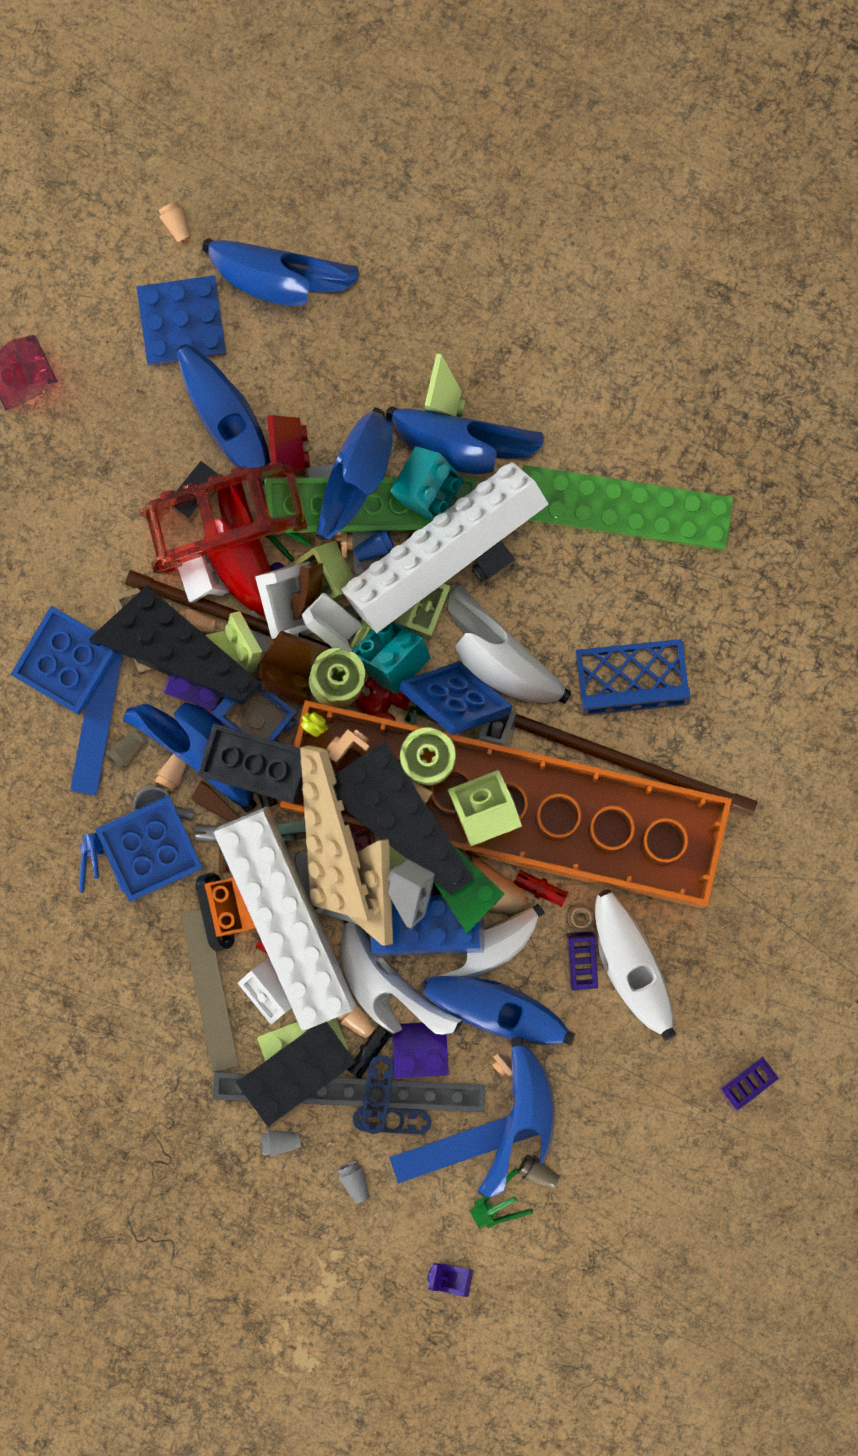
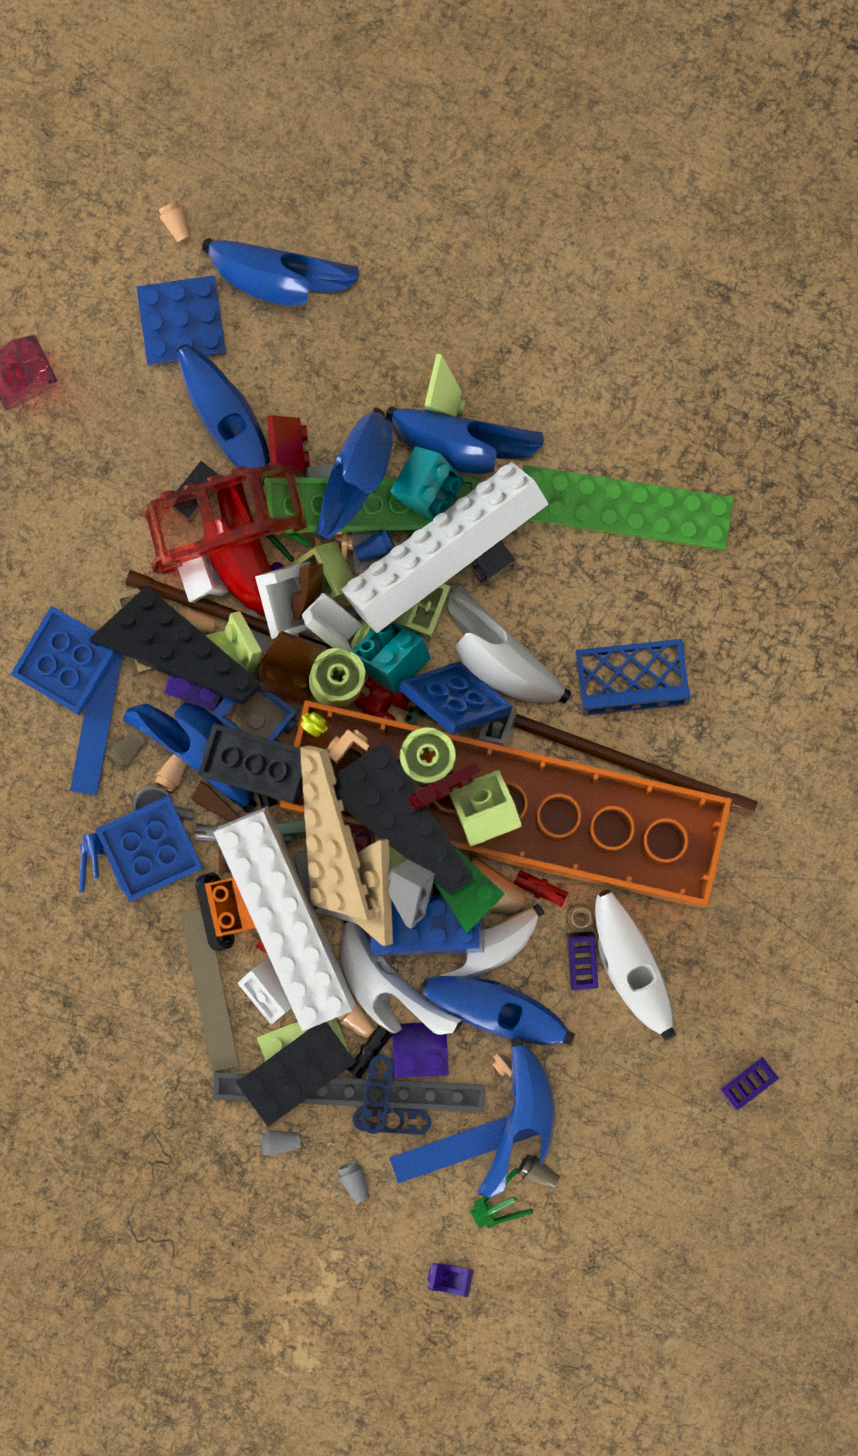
(443, 786): none -> dark red hinge

